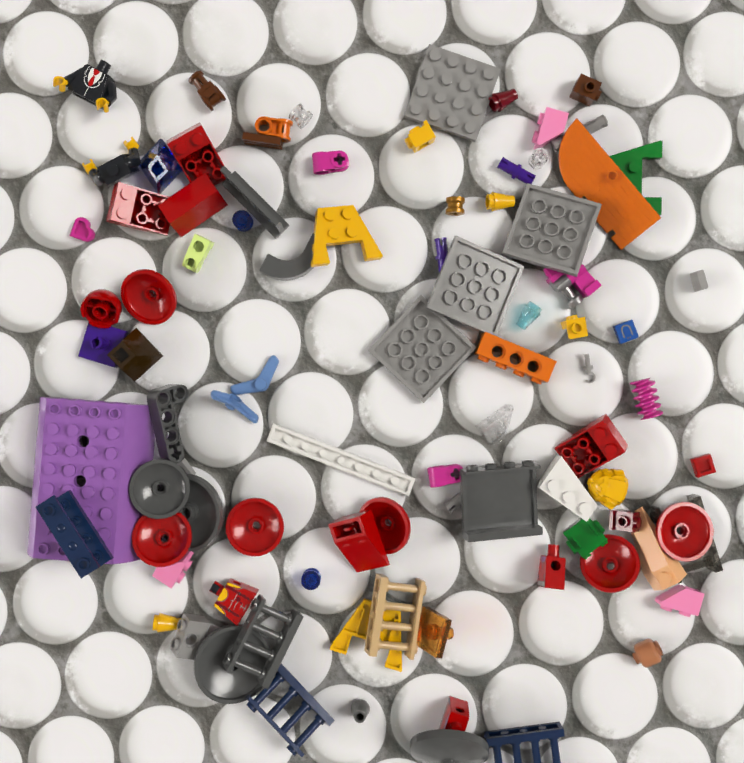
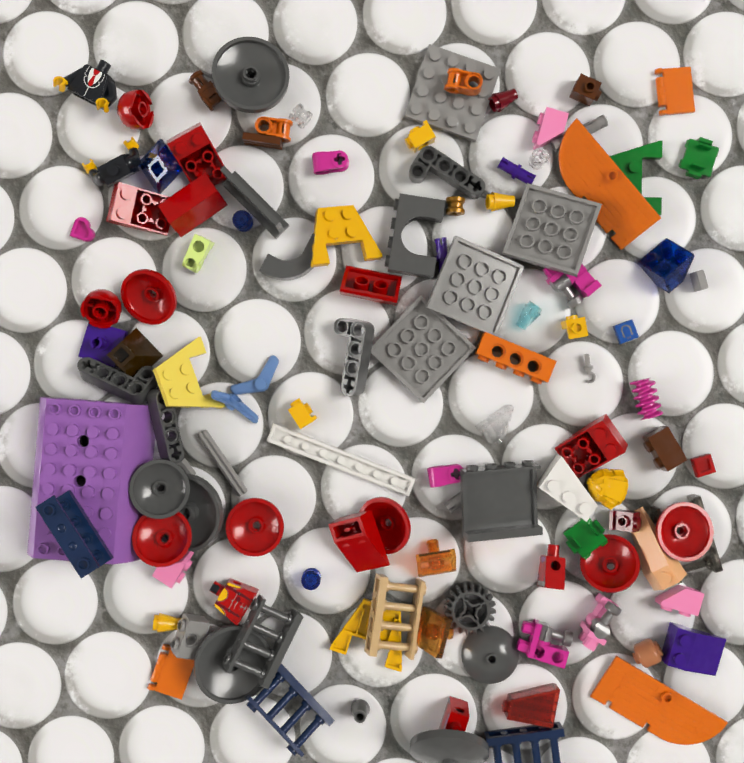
(94, 371): none -> dark grey beam
(135, 110): none -> red cylinder
(171, 674): none -> orange piece
(179, 382): none -> light yellow wing
(222, 463): none -> light grey axle
(248, 59): none -> dark grey dish
(301, 413): none -> yellow brick
(355, 386): none -> dark grey beam
(370, 285): none -> red slope
(410, 209): none -> dark grey arch
(435, 560): none -> clear orange tile
(448, 176): none -> dark grey beam
(462, 81): none -> orange piece
(476, 604): none -> dark grey gear
(491, 642): none -> dark grey dish
(533, 705): none -> clear red slope
(539, 645): none -> dark pink hips
(596, 623): none -> hips
(652, 702): none -> orange door
(664, 448): none -> reddish brown brick
(667, 264): none -> clear blue slope
(675, 90): none -> orange piece
(692, 649): none -> dark purple slope
(699, 158): none -> green piece

